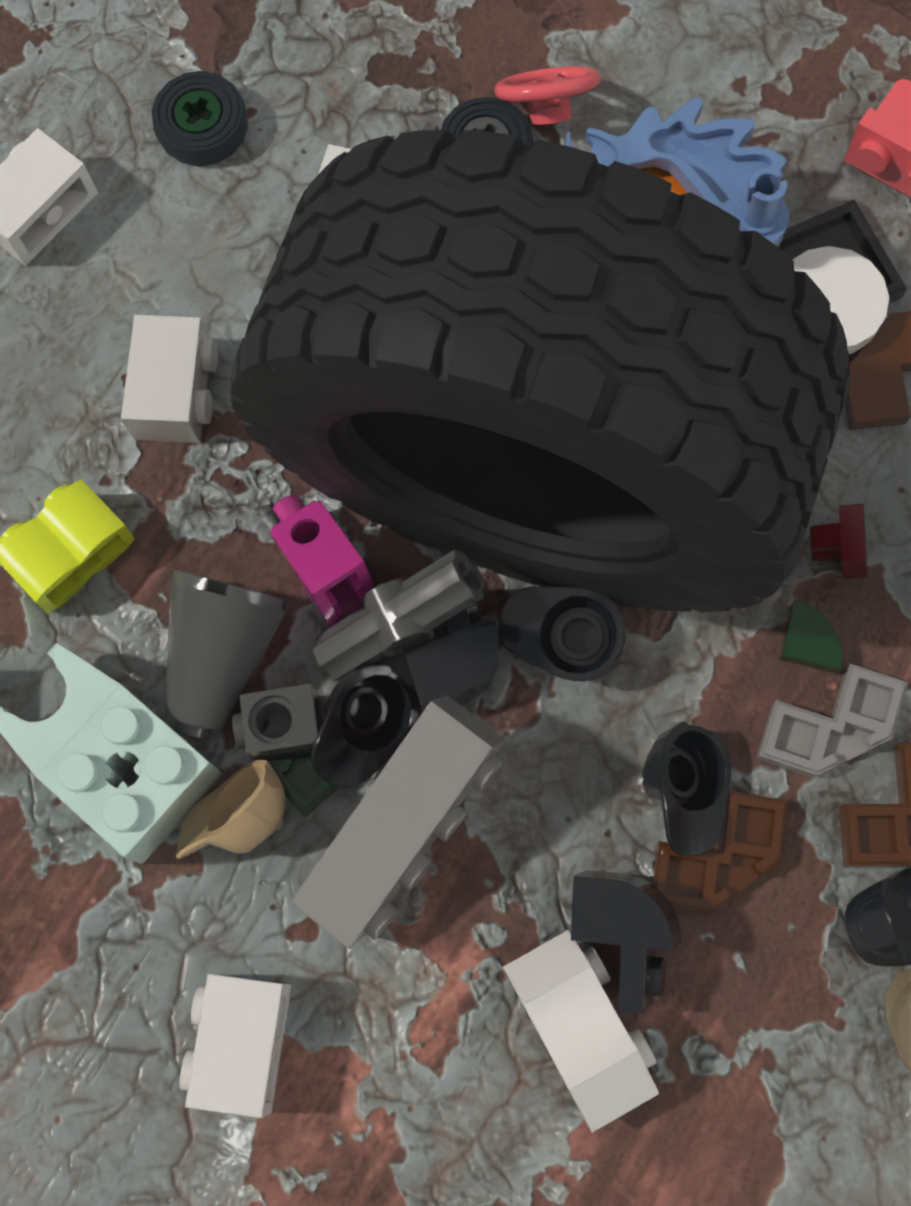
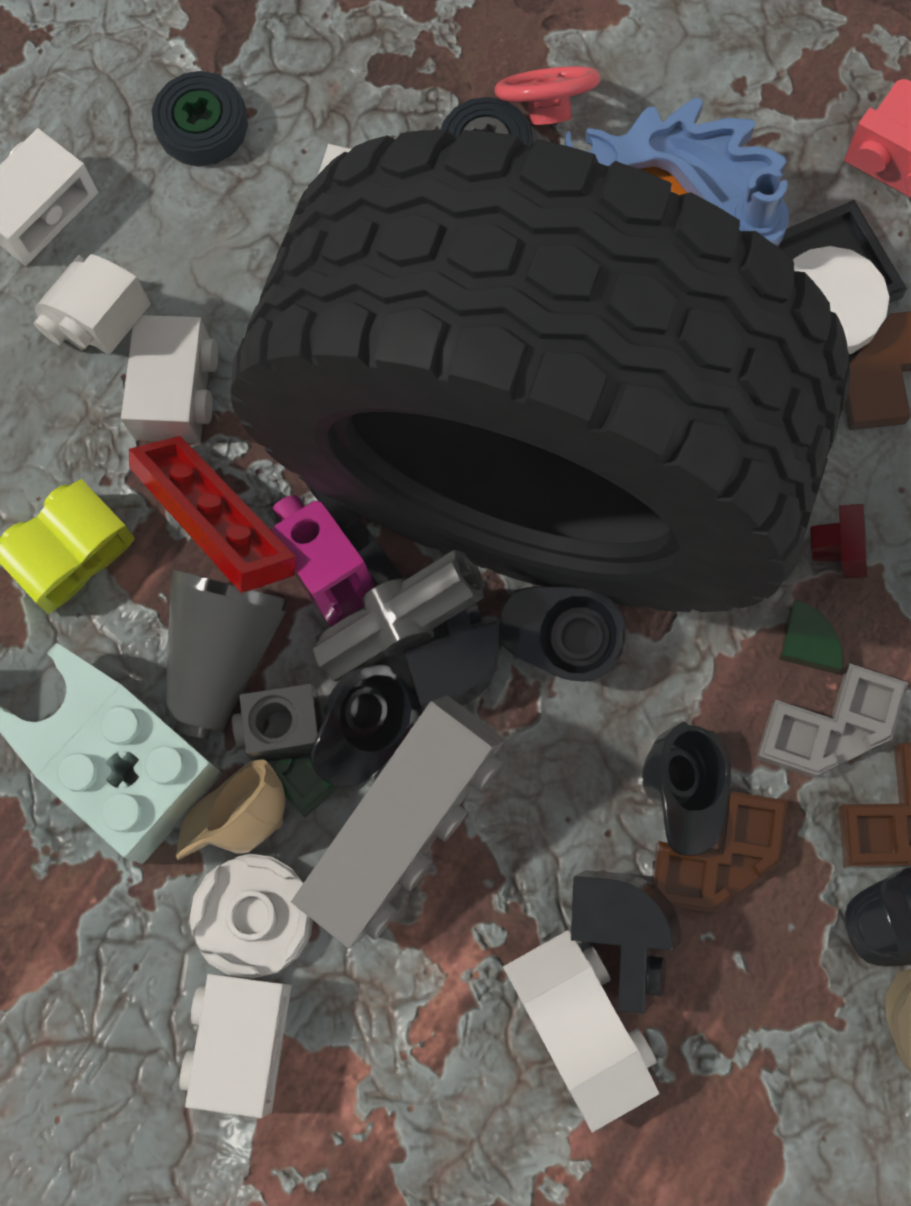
(91, 305): none -> white brick
(212, 514): none -> red plate
(247, 917): none -> white tile
(361, 538): none -> black tile

